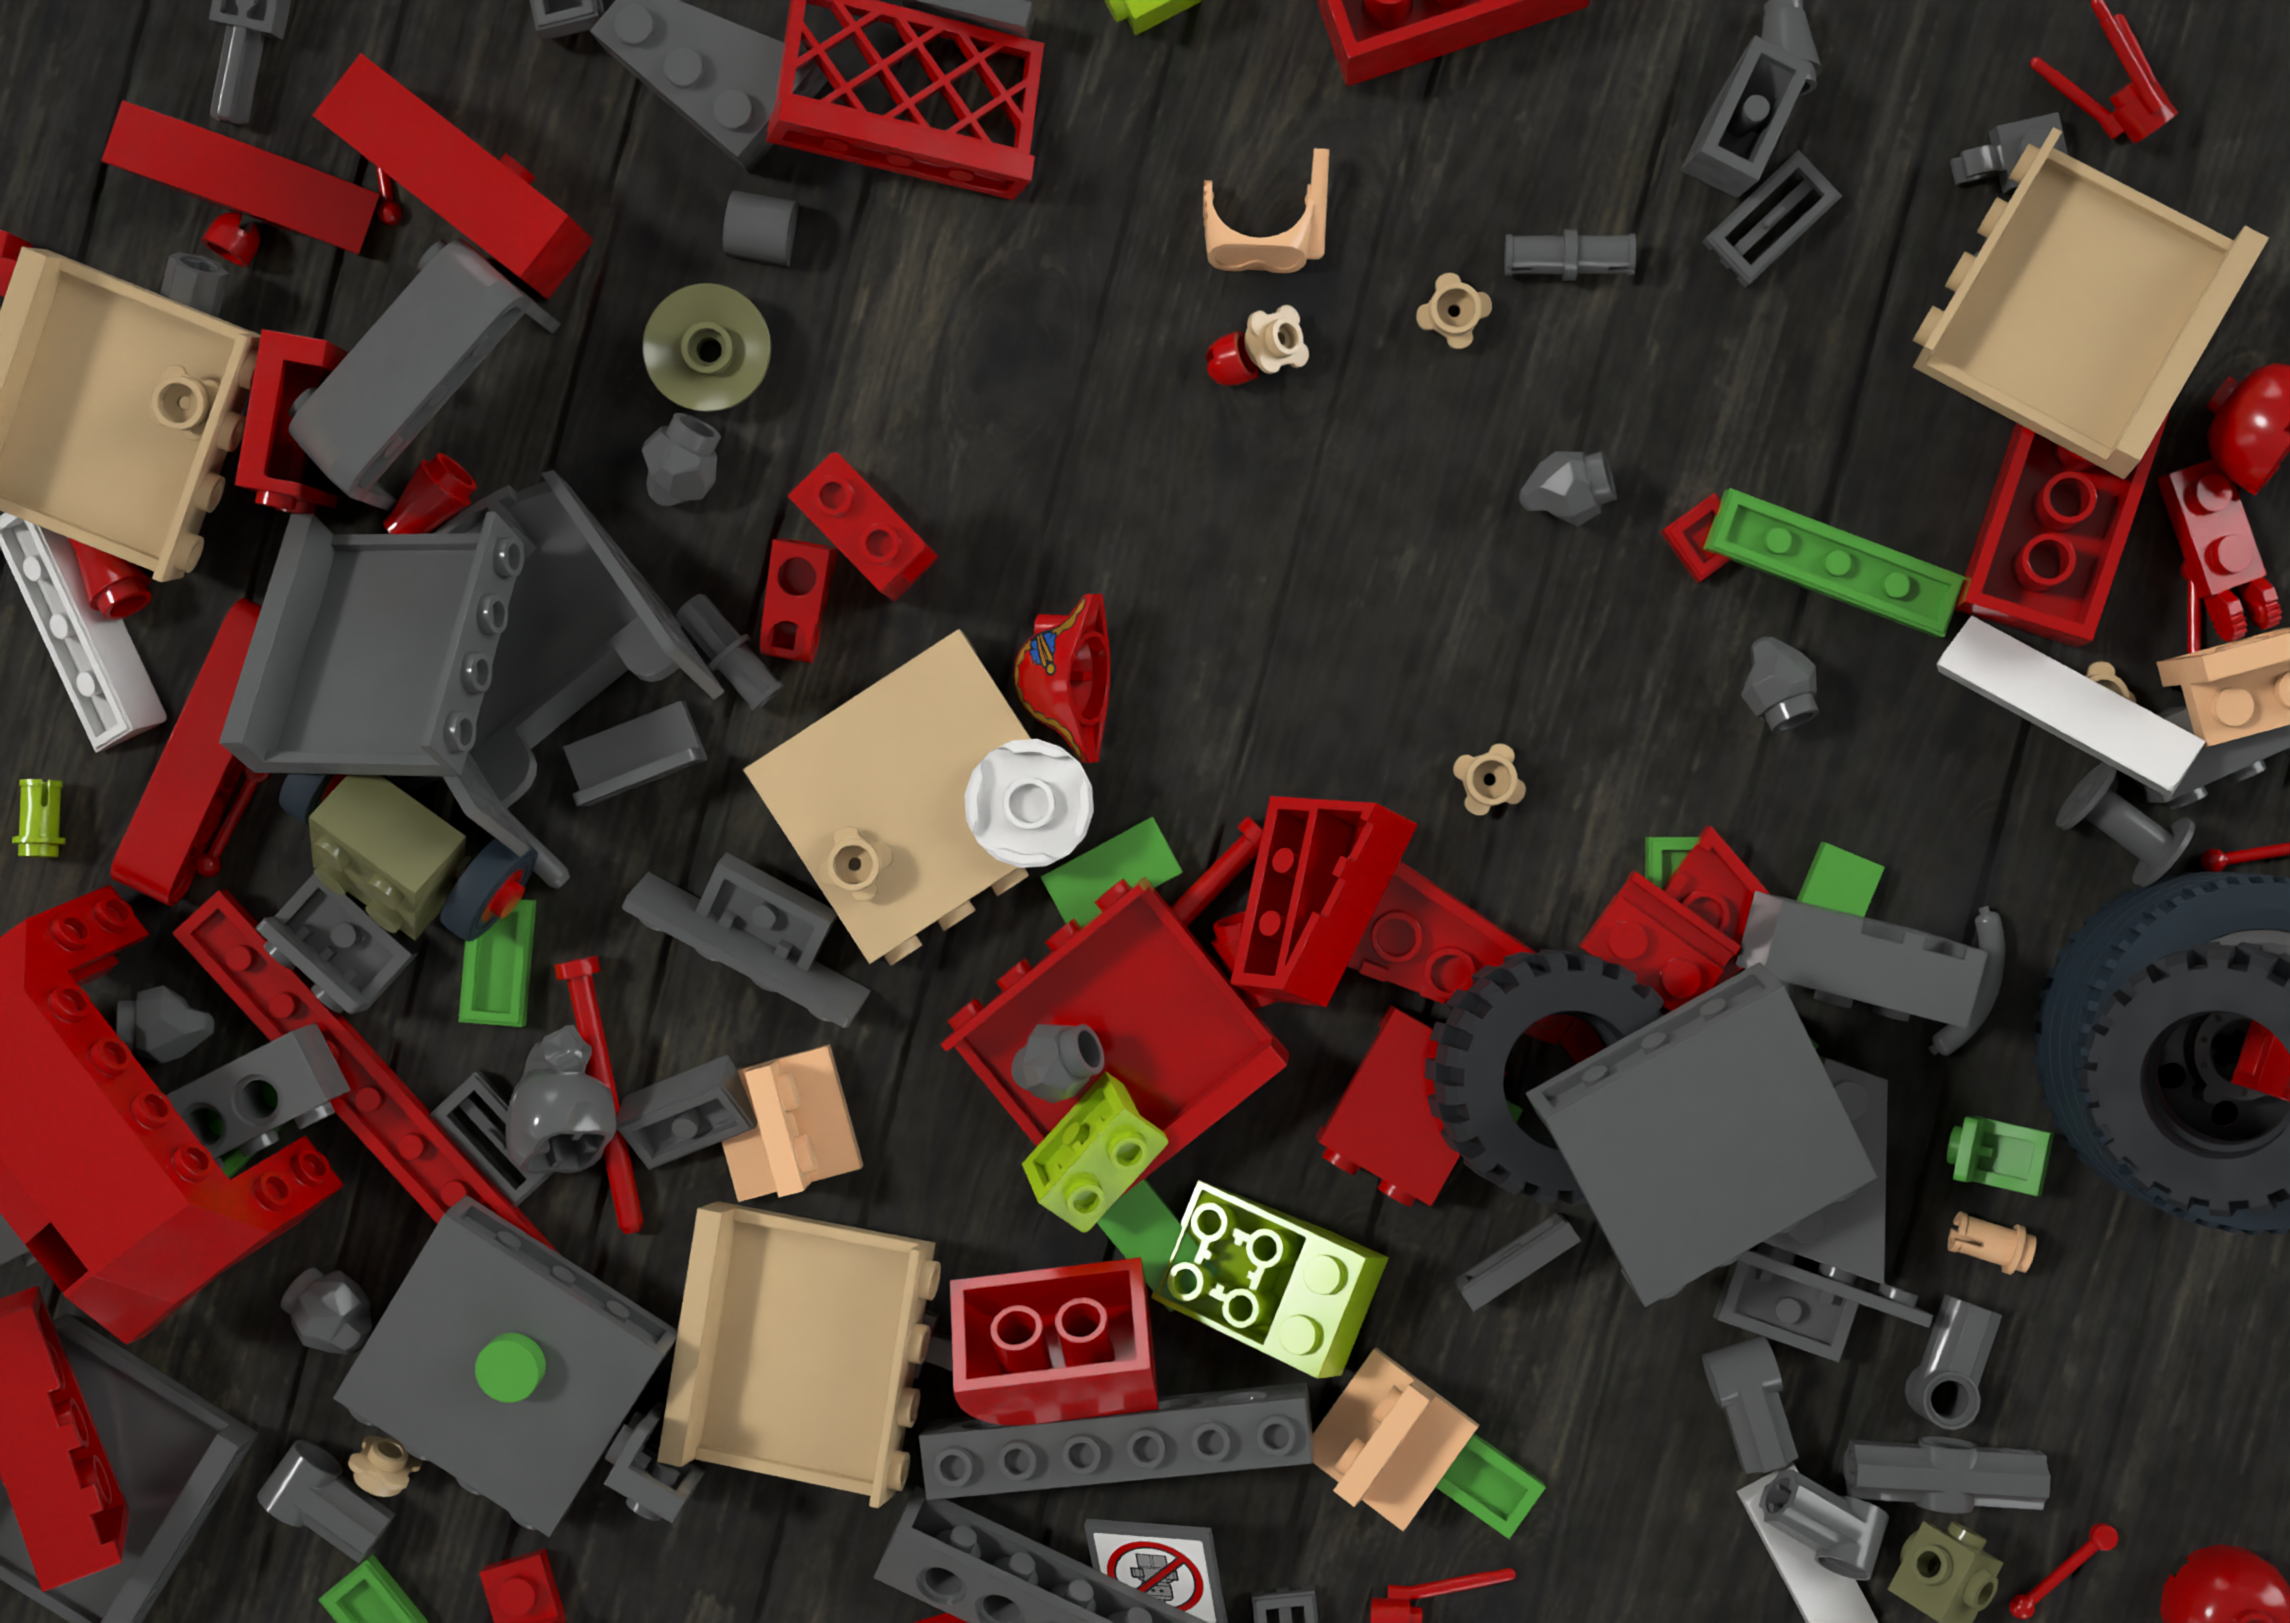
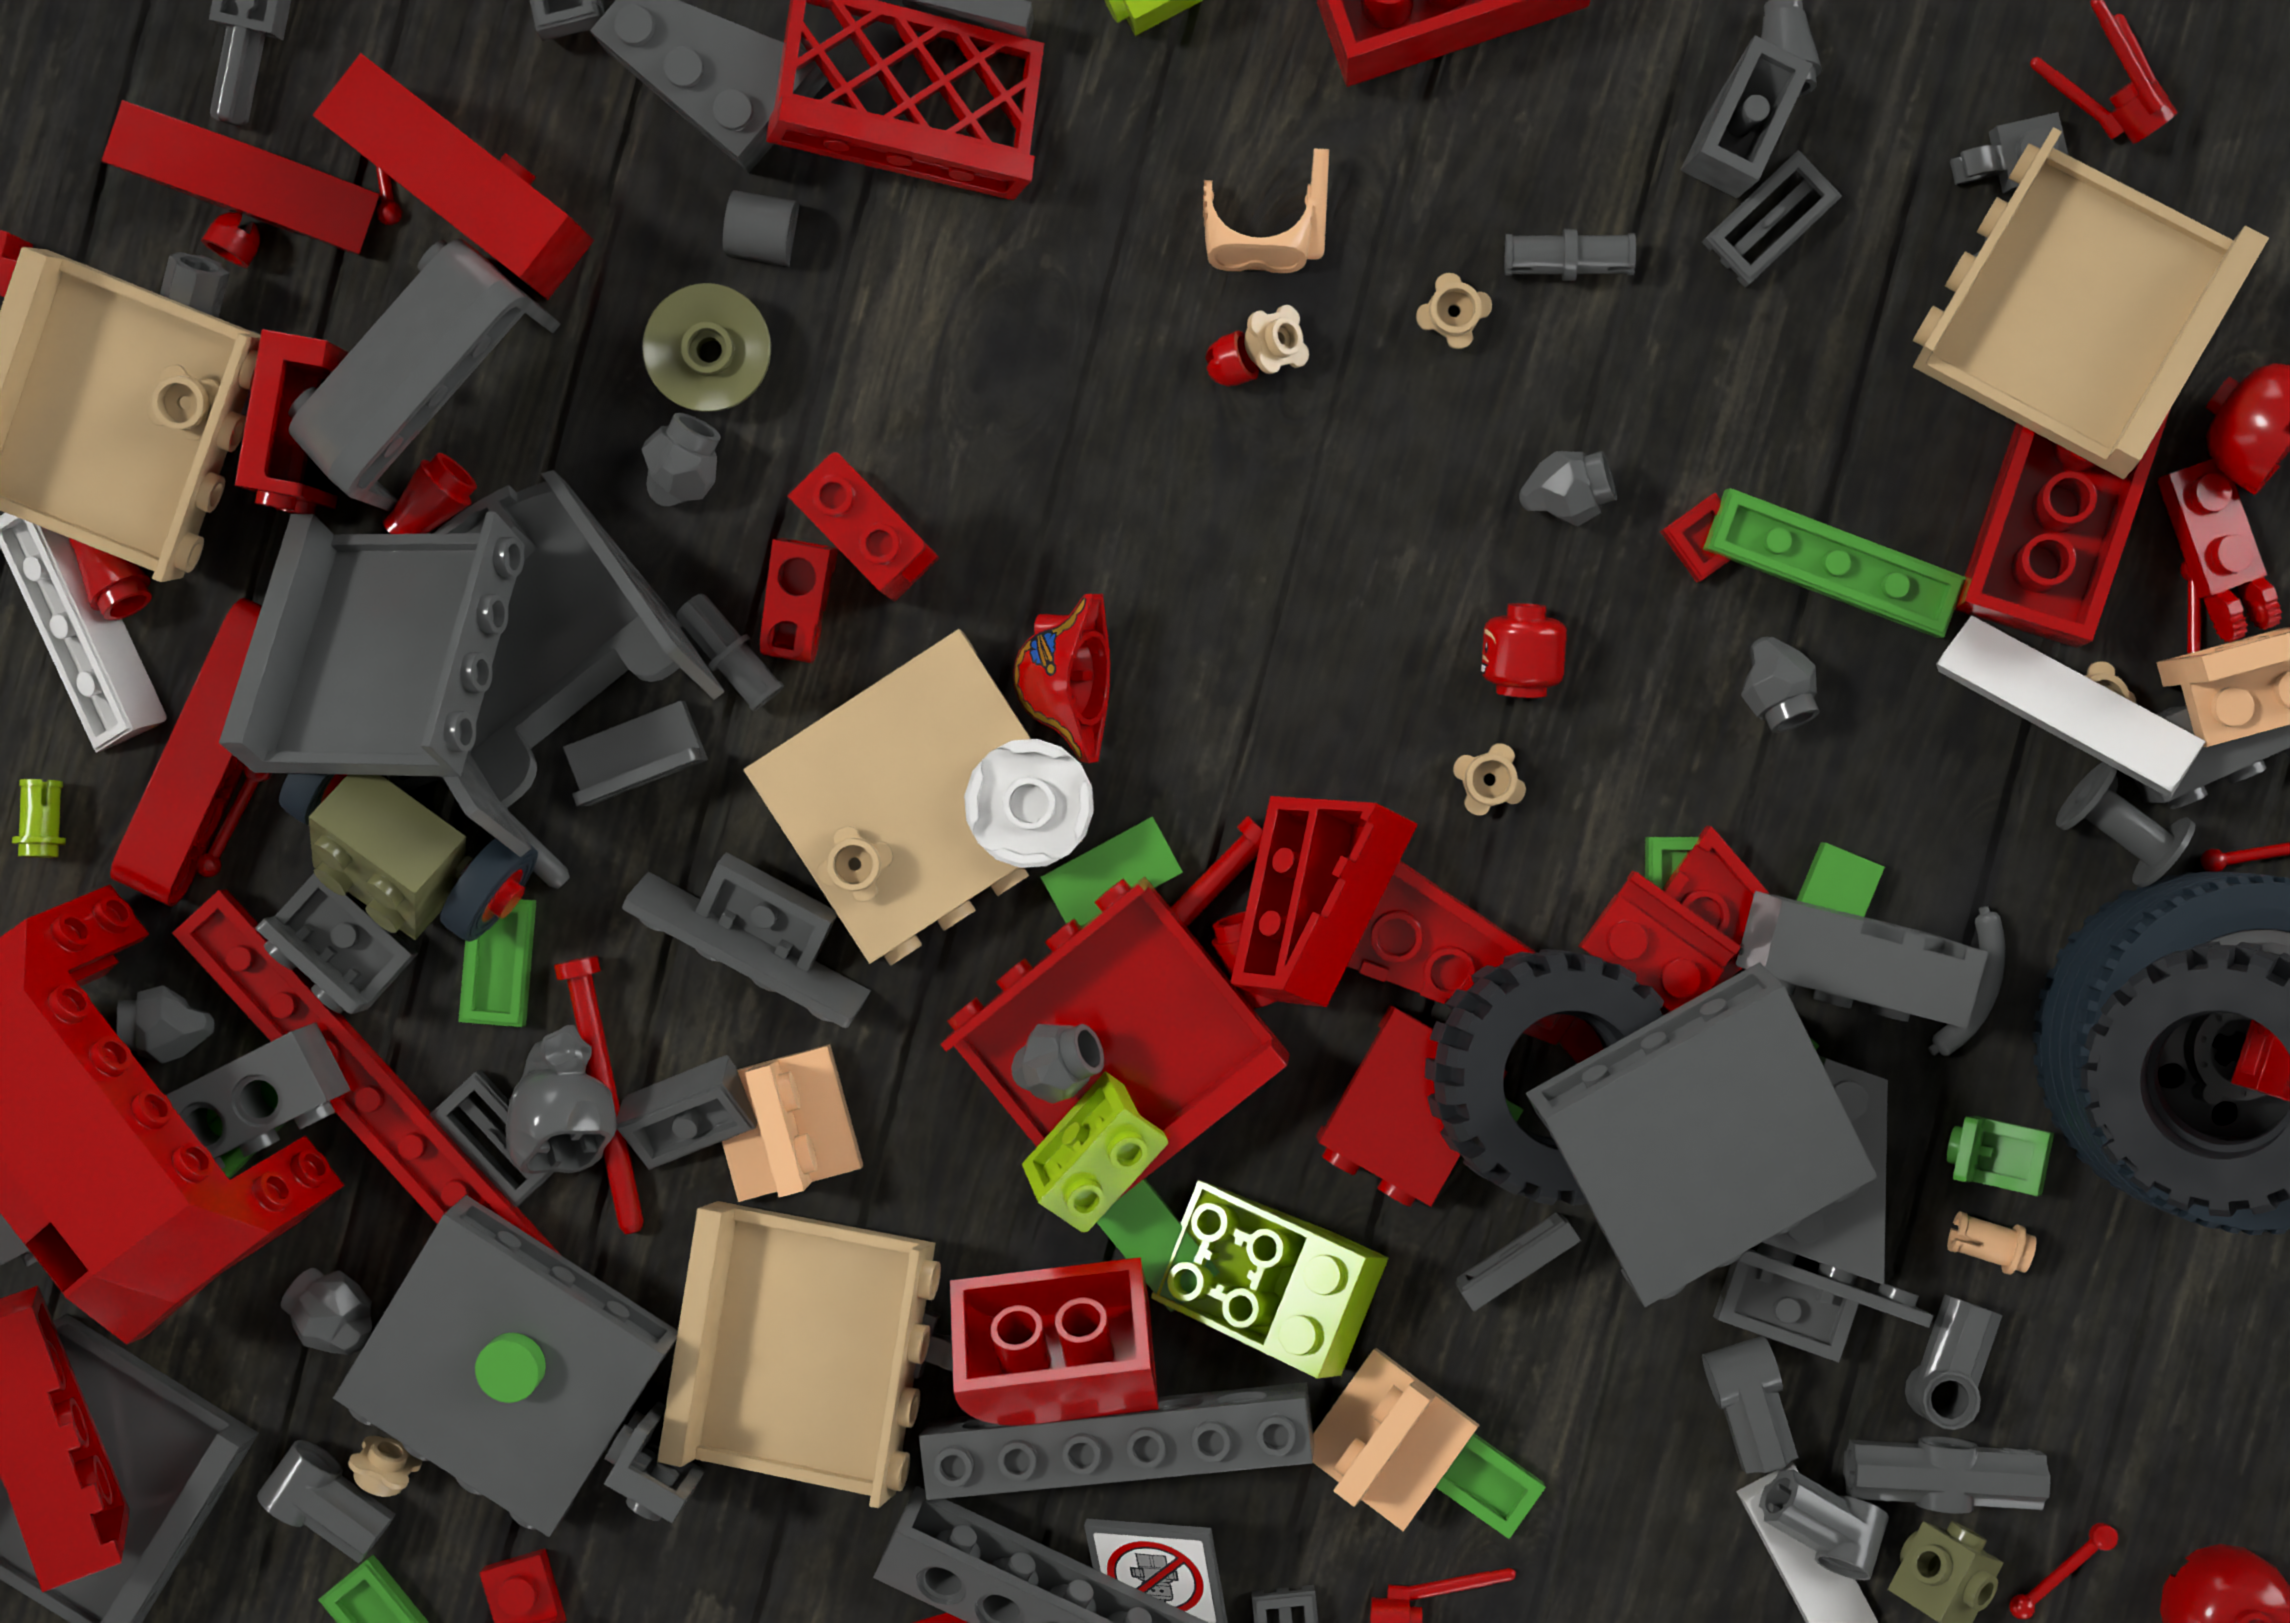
(1524, 651): none -> red head

